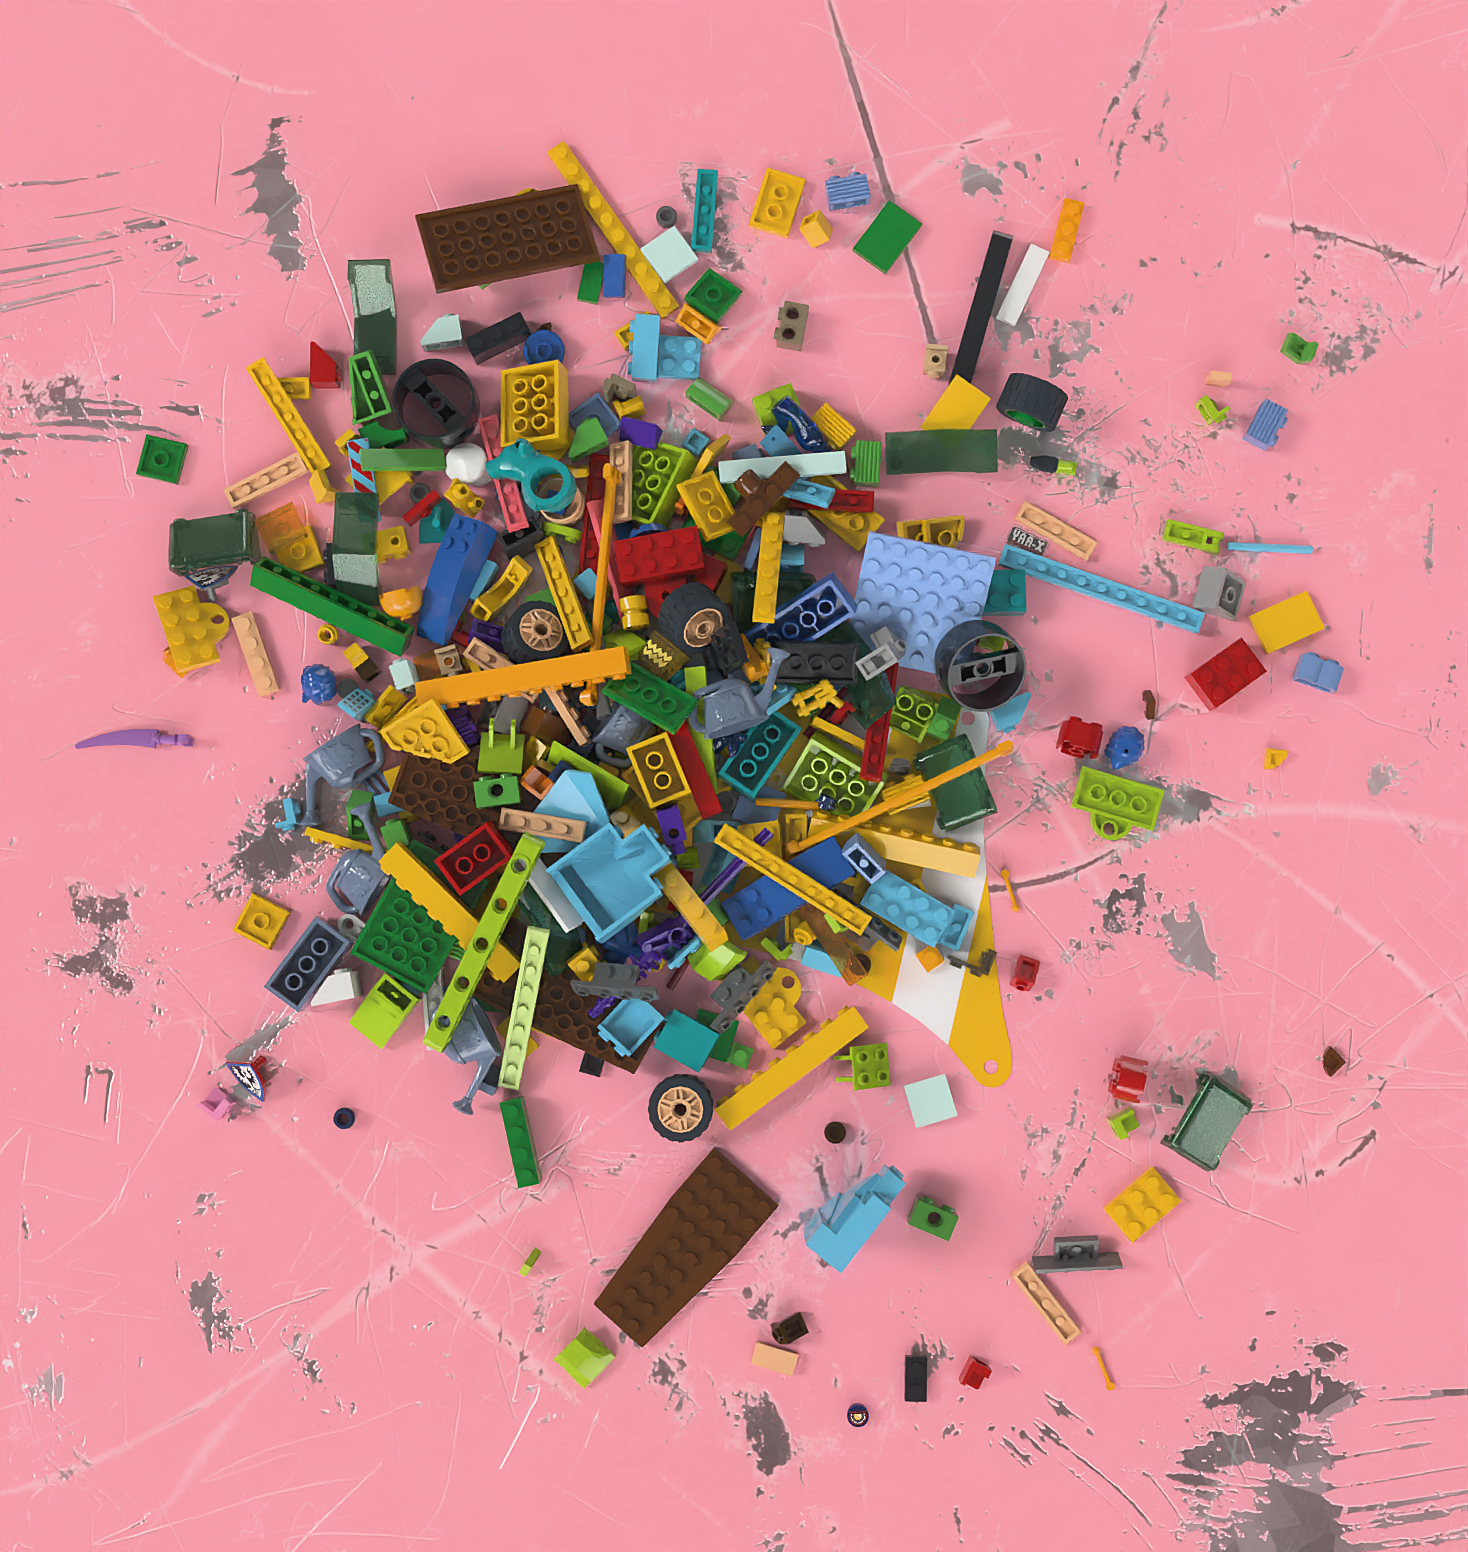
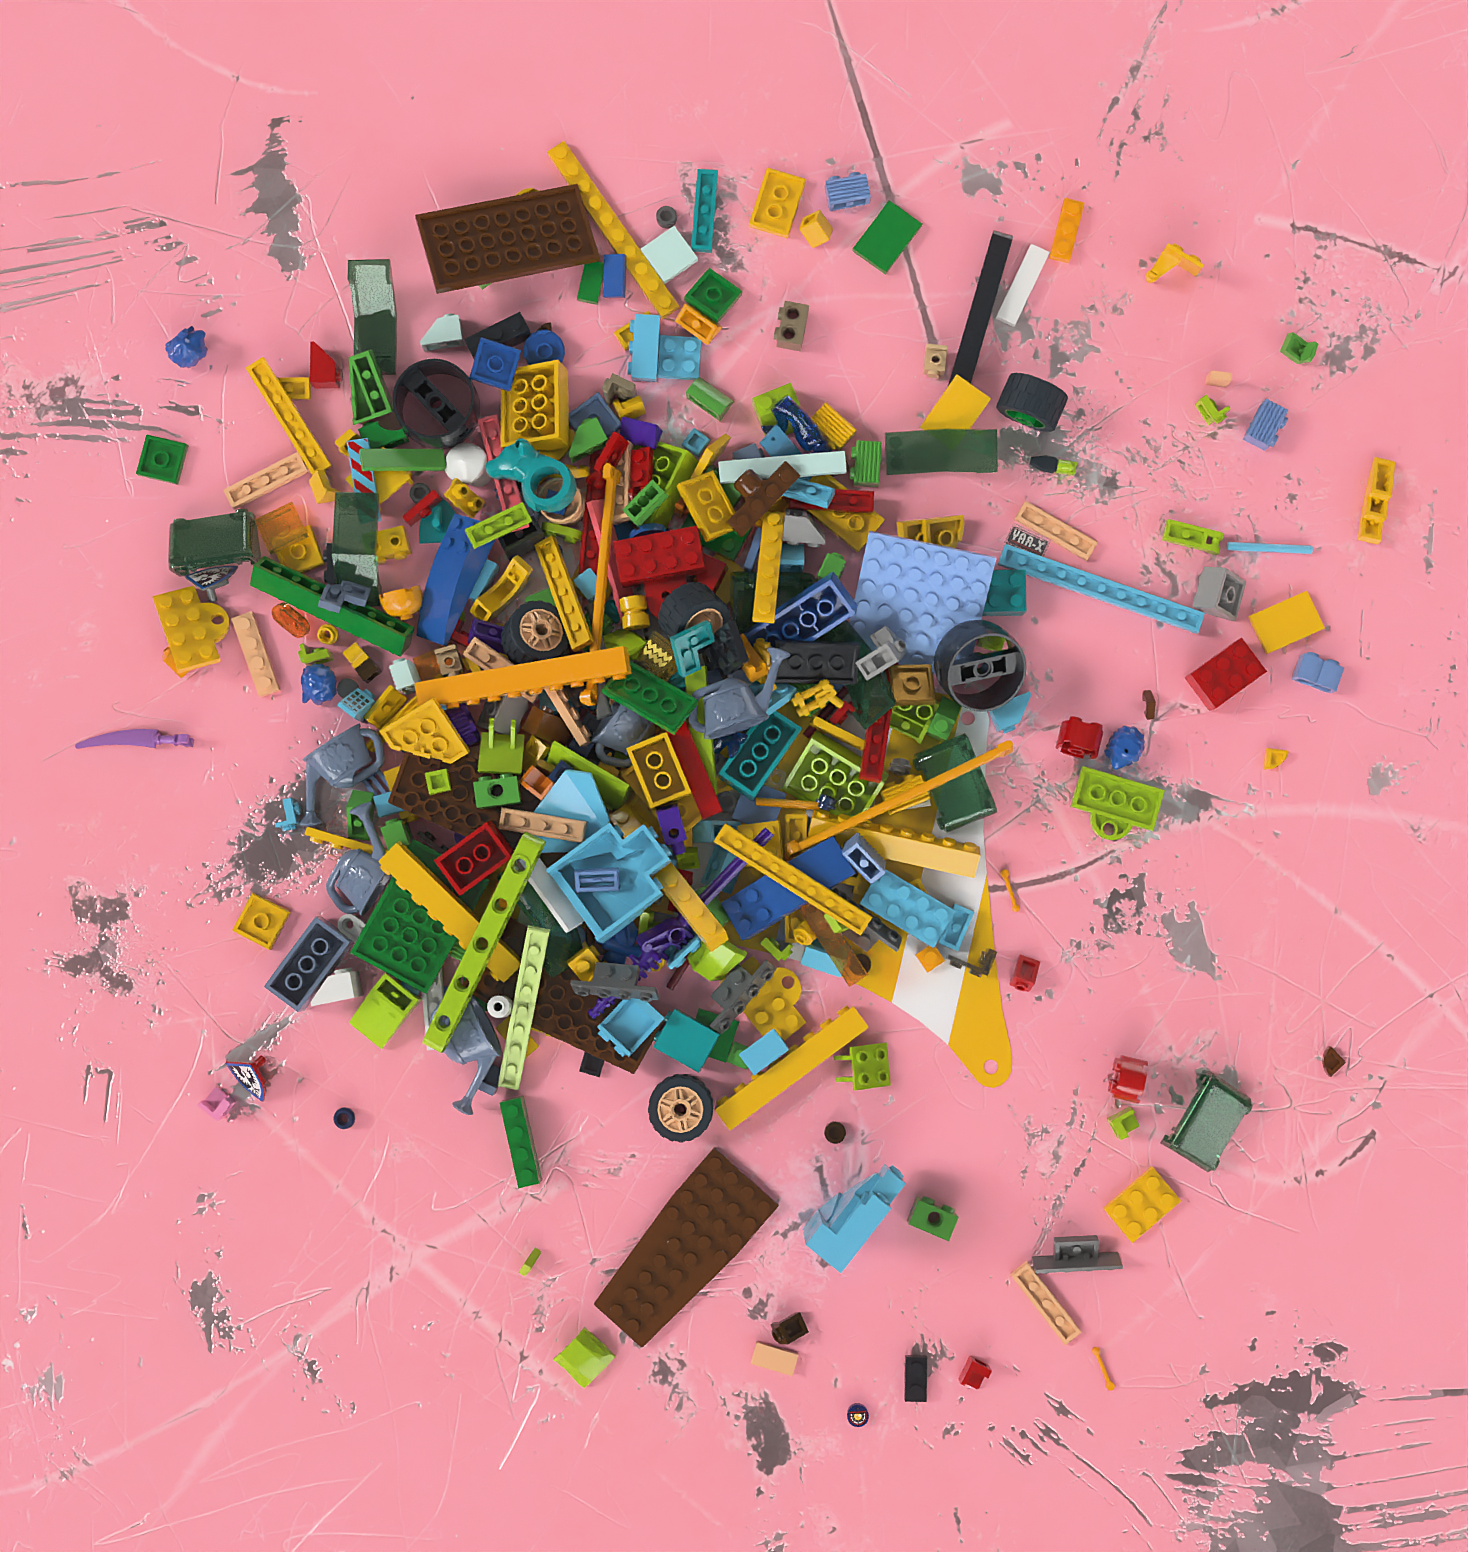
(187, 347): none -> blue animal
(290, 620): none -> clear orange plate
(317, 656): none -> lime bracket
(335, 595): none -> sand blue plate
(438, 781): none -> lime plate
(495, 364): none -> blue plate
(498, 525): none -> lime plate
(506, 1010): none -> white brick
(596, 871): none -> medium blue tile
(611, 454): none -> red plate
(640, 470): none -> red hinge
(645, 503): none -> bright green brick
(686, 645): none -> teal plate
(764, 1051): none -> medium azure brick
(832, 563): none -> bright green brick
(912, 684): none -> pearl gold tile
(930, 1100): light aqua tile -> none
(1173, 256): none -> yellow plate
(1376, 500): none -> yellow slope

